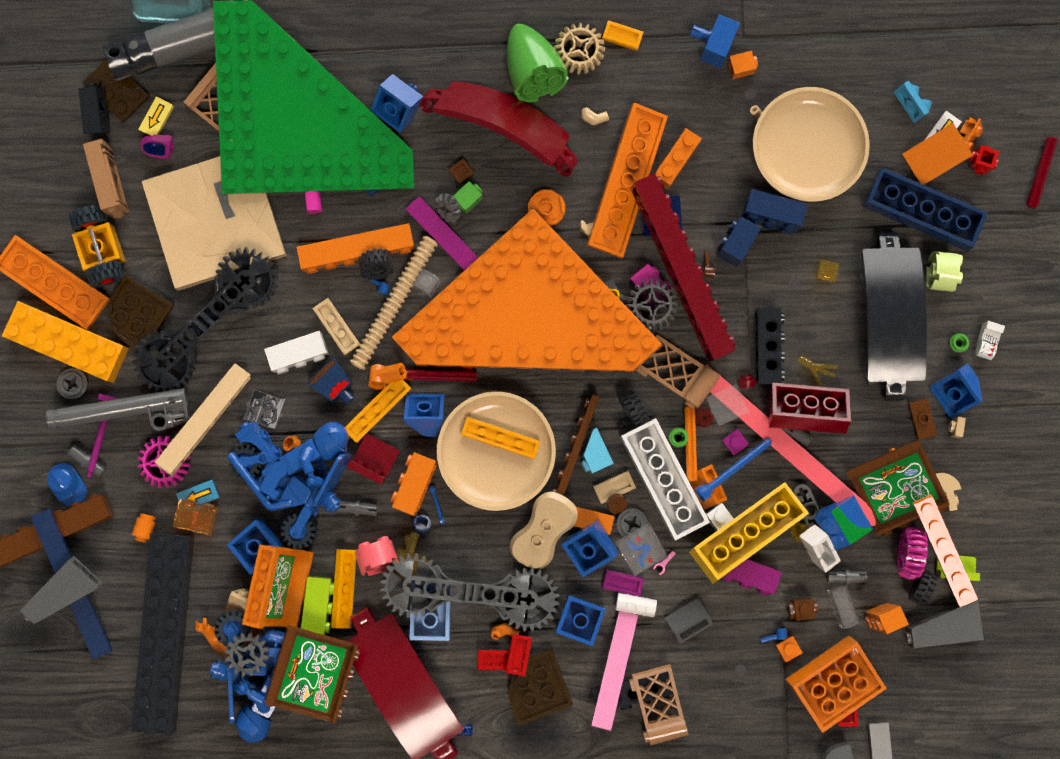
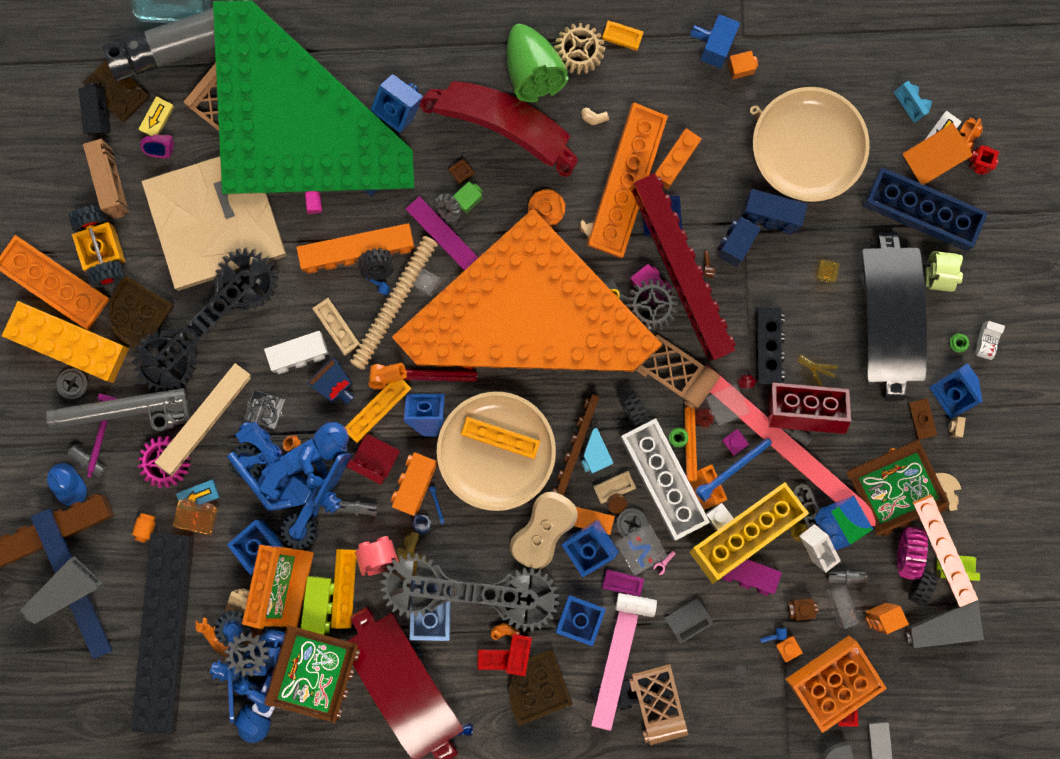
(1042, 172): dark red axle -> none

